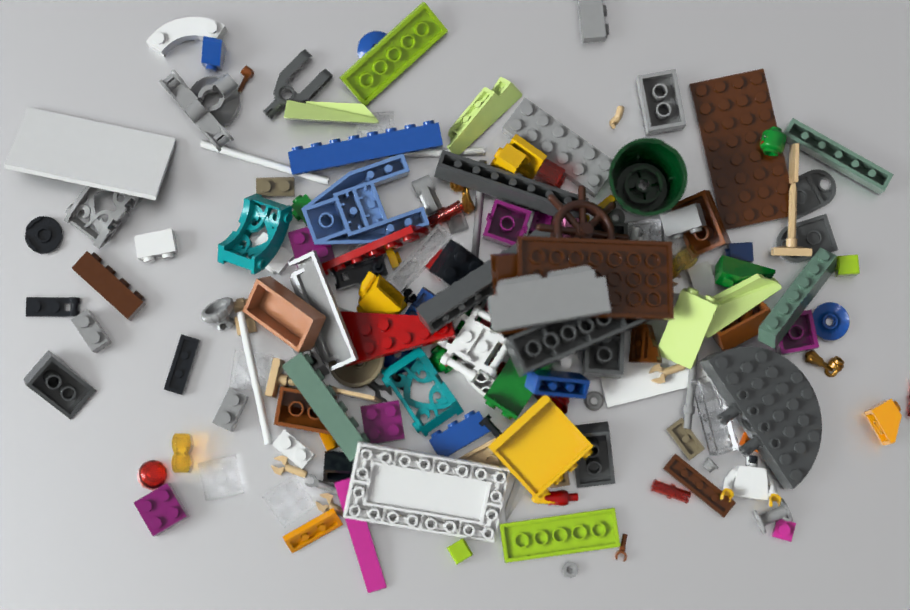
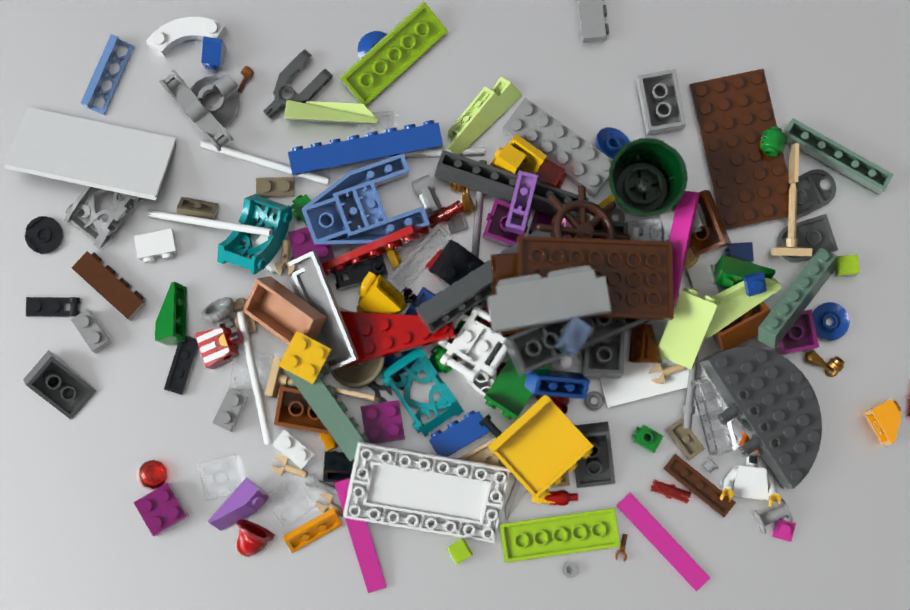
(101, 71): none -> medium blue fence
(171, 321): none -> green slope
(182, 459): clear yellow brick -> none
(197, 208): none -> dark tan plate
(209, 222): none -> white piece
(218, 346): none -> torso
(240, 504): none -> medium lavender slope
(252, 537): none -> red piece
(285, 259): none -> tan bar
(305, 357): none -> yellow plate
(521, 202): none -> medium lavender slope
(573, 337): none -> sand blue piece
(611, 141): none -> blue dish
(618, 115): tan piece -> none
(647, 438): none -> green brick
(663, 541): none -> dark pink tile
(681, 234): none -> dark pink tile
(755, 283): none -> blue plate

